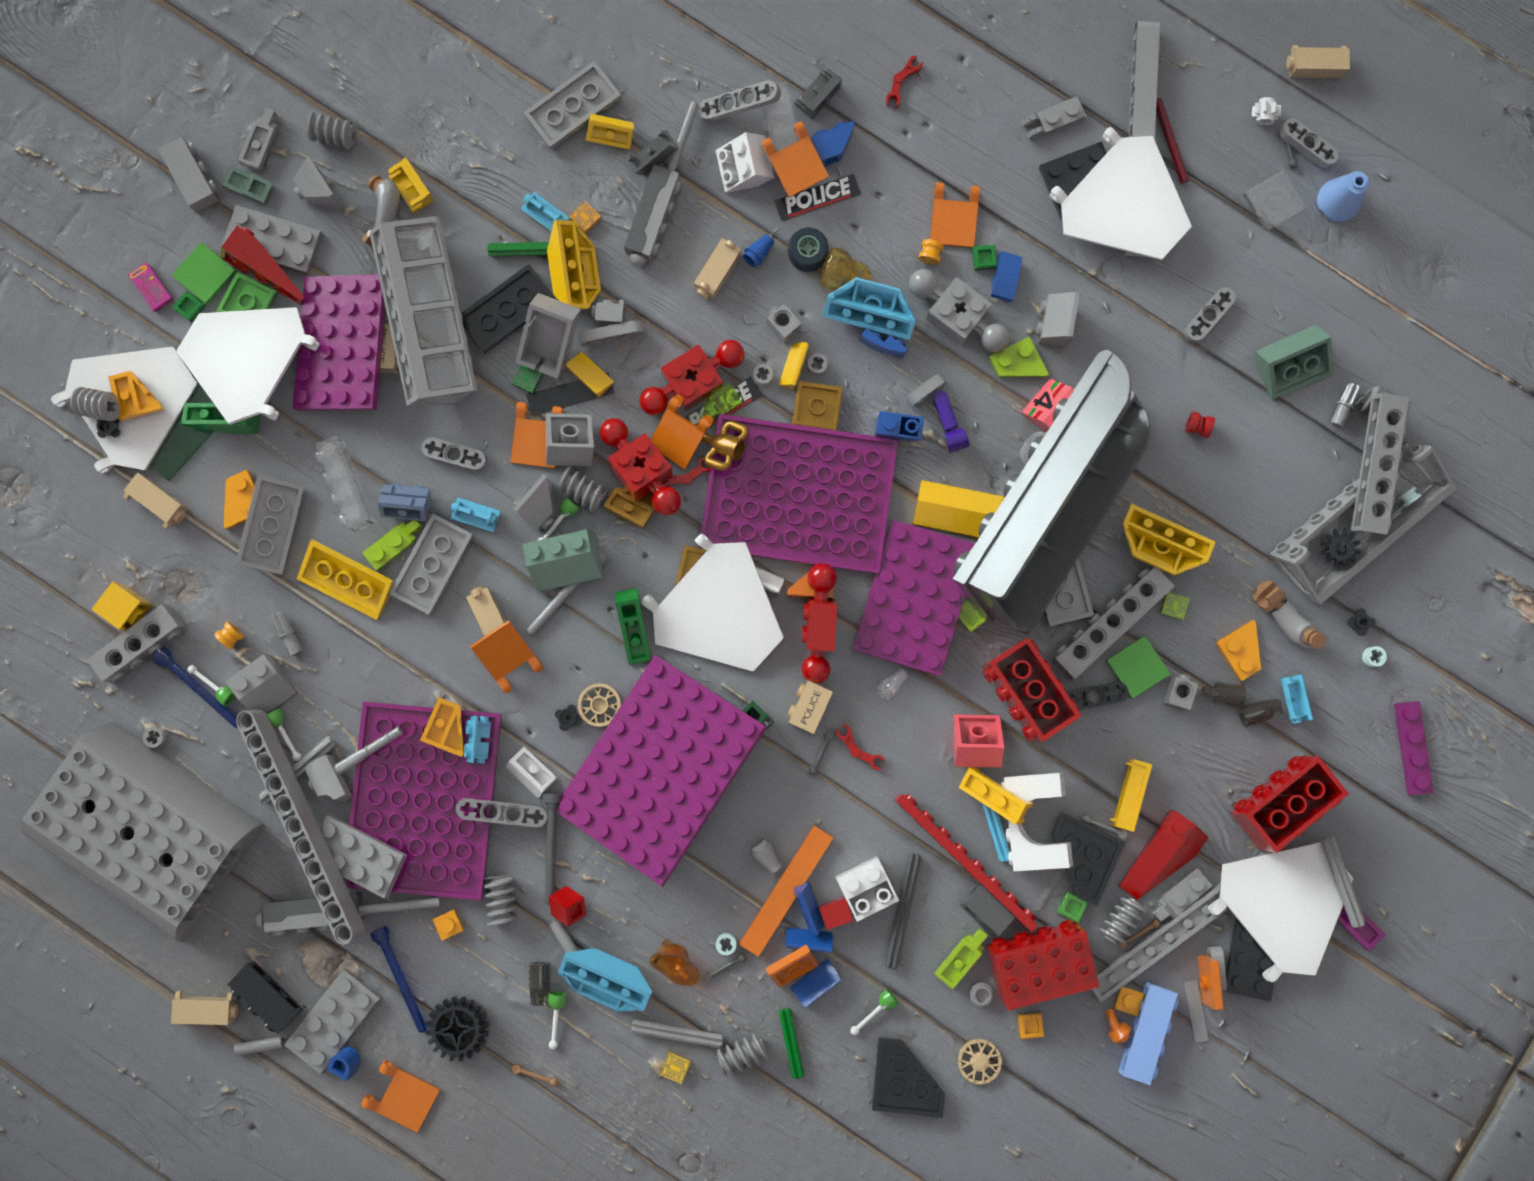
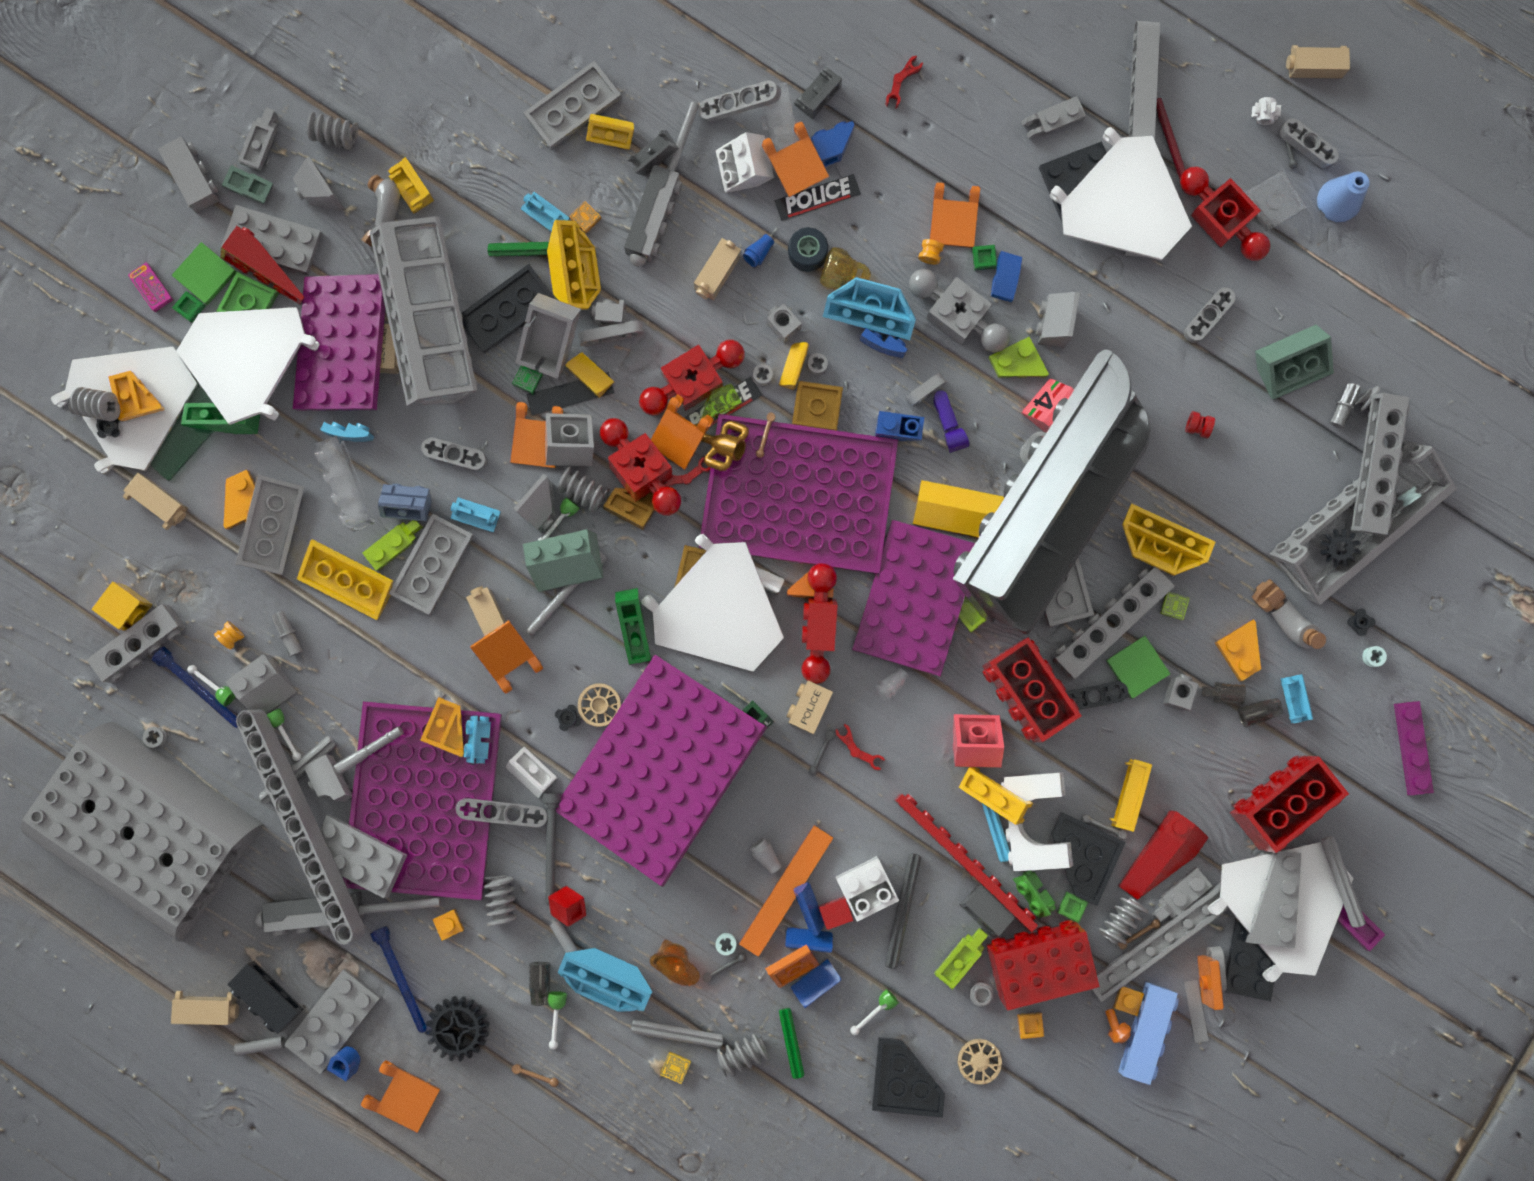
(352, 433): none -> medium azure slope
(770, 418): none -> medium nougat hinge
(1039, 903): none -> bright green hinge
(1215, 222): none -> red brick
(1278, 907): none -> light grey wing

